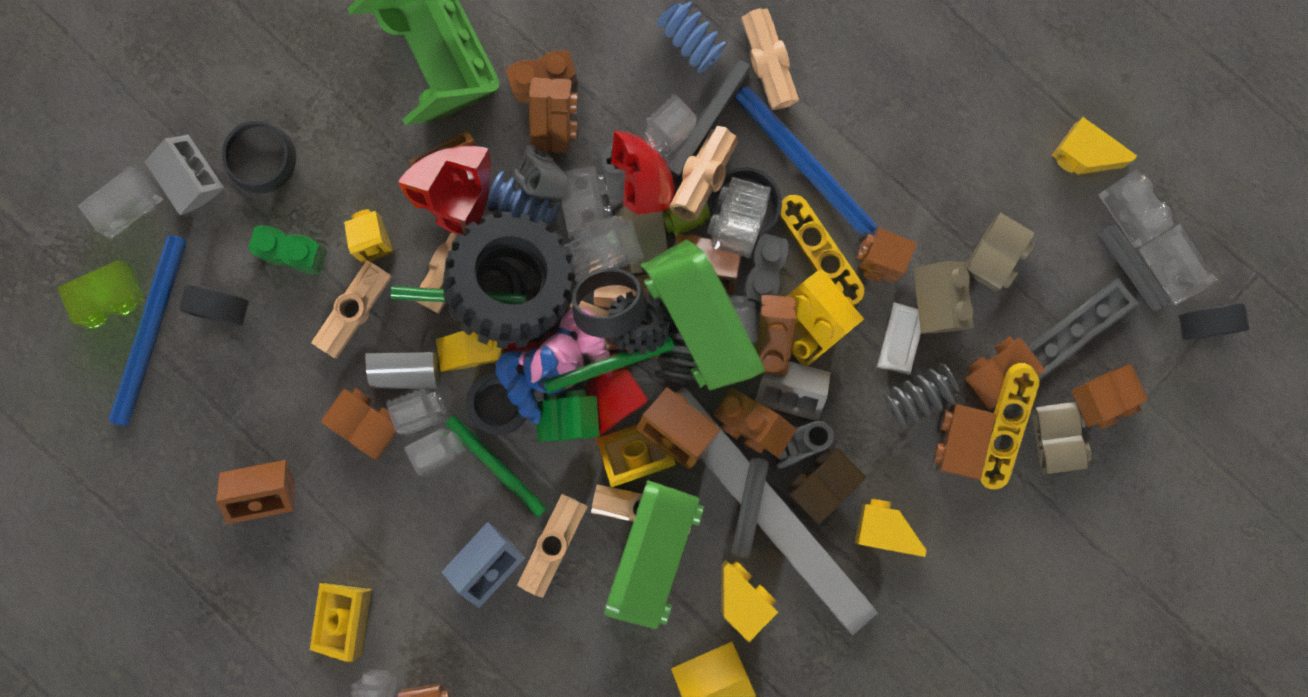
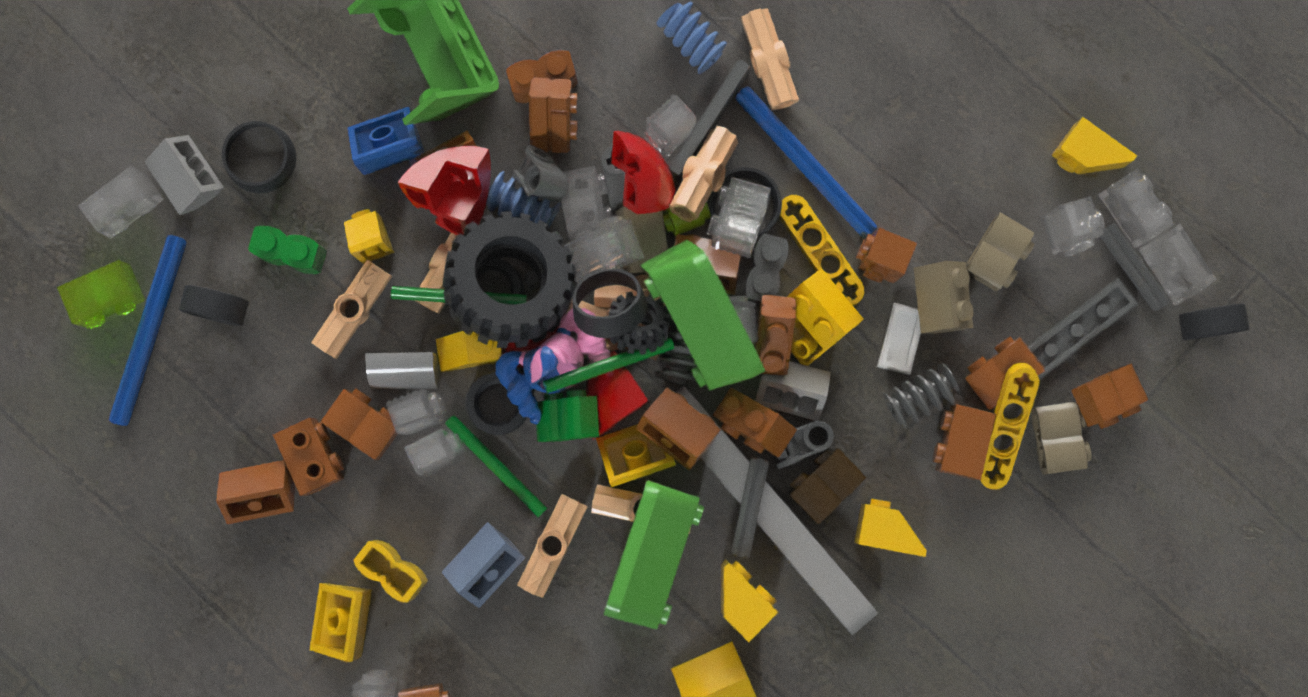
(309, 456): none -> dark orange brick
(383, 564): none -> yellow brick
(384, 142): none -> blue slope
(1073, 227): none -> clear brick

